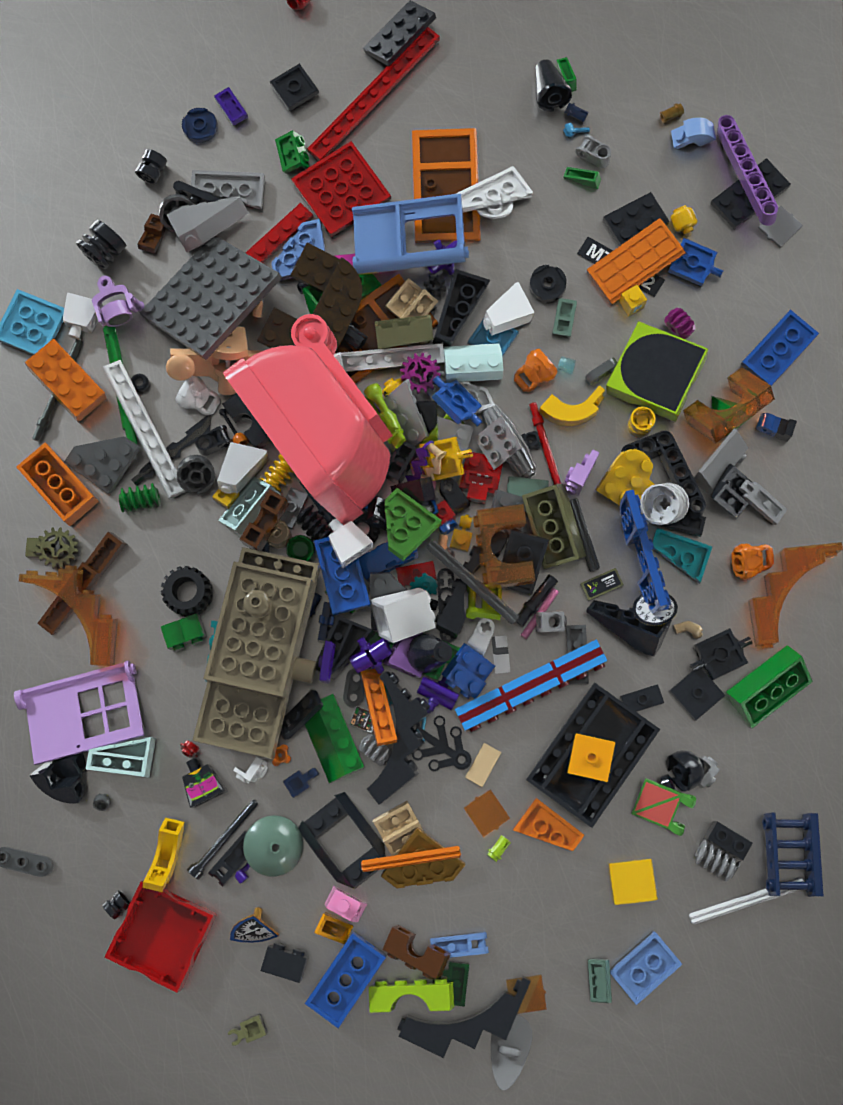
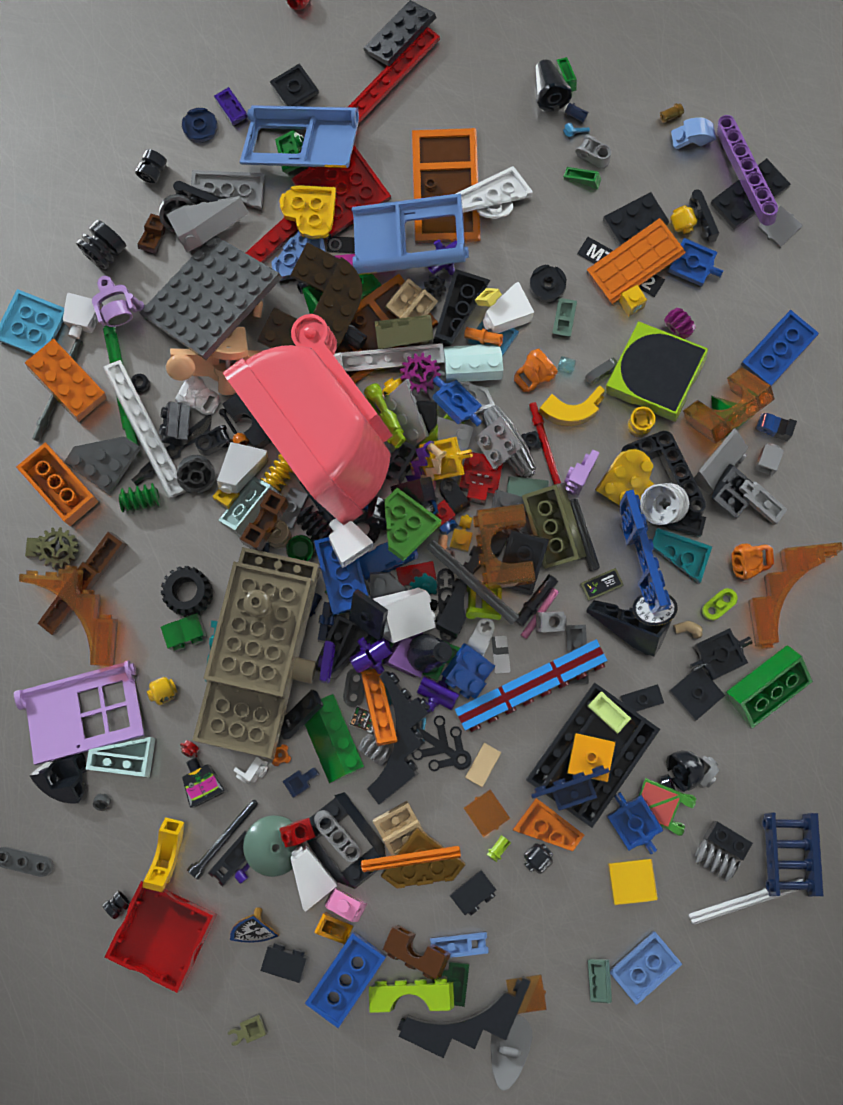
(161, 690): none -> yellow head
(175, 423): none -> black brick
(303, 832): none -> red brick
(310, 208): none -> yellow plate
(311, 877): none -> white slope
(326, 141): none -> medium blue piece
(341, 244): none -> black sticker
(343, 842): none -> light grey beam
(368, 614): none -> black plate
(473, 892): none -> black brick
(483, 336): none -> orange pin
(488, 297): none -> light yellow plate
(538, 858): none -> black head
(574, 791): none -> dark blue bracket
(609, 712): none -> yellowish green tile
(635, 823): none -> blue plate
(704, 215): none -> black plate
(719, 604): none -> lime plate
(769, 459): none -> light grey brick

